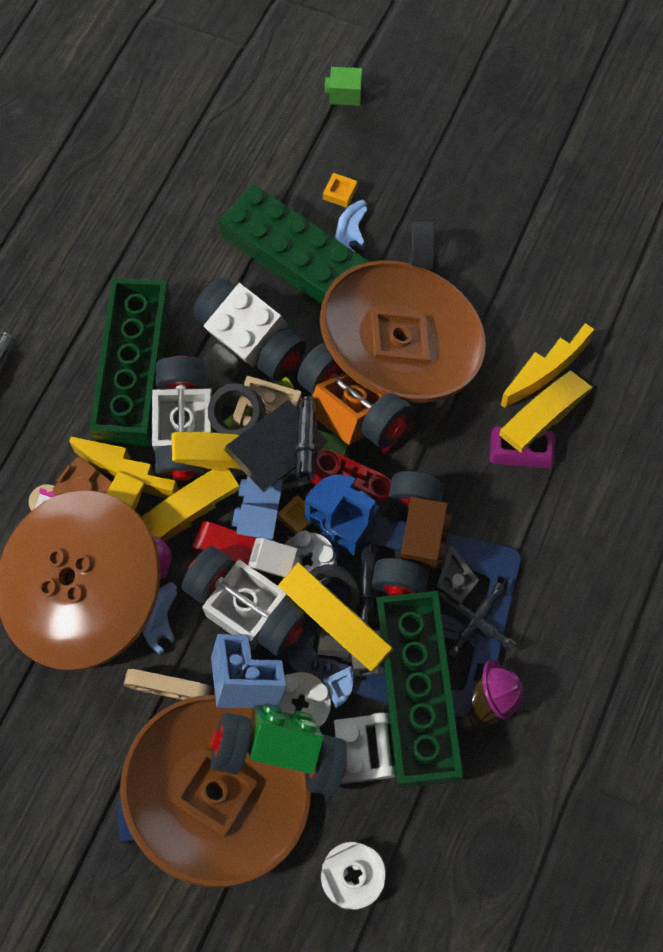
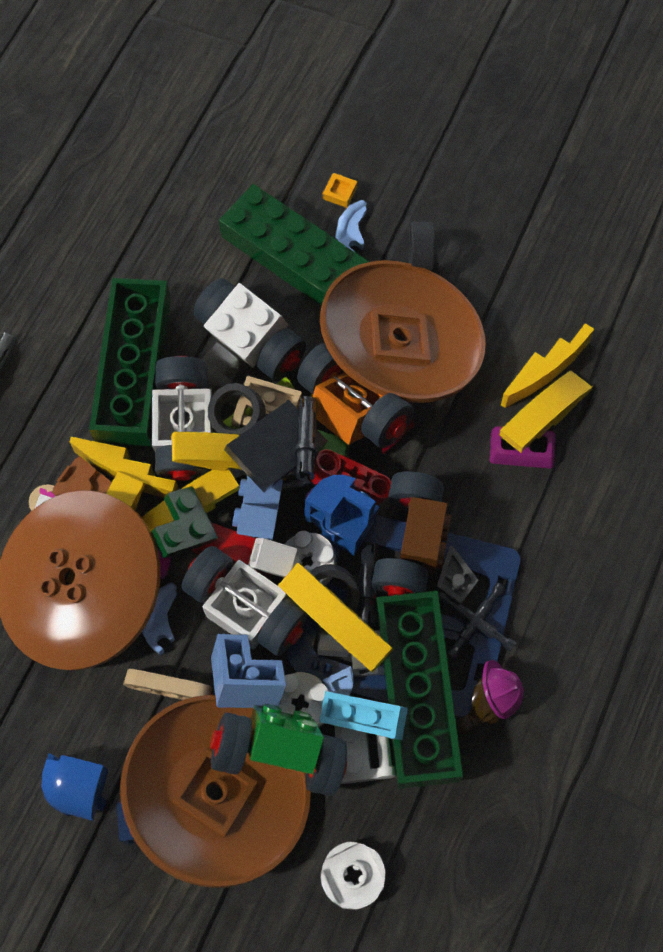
(74, 786): none -> blue brick
(190, 524): none -> dark green plate
(293, 515): light orange plate -> none
(344, 86): bright green brick -> none
(363, 715): none -> medium azure plate

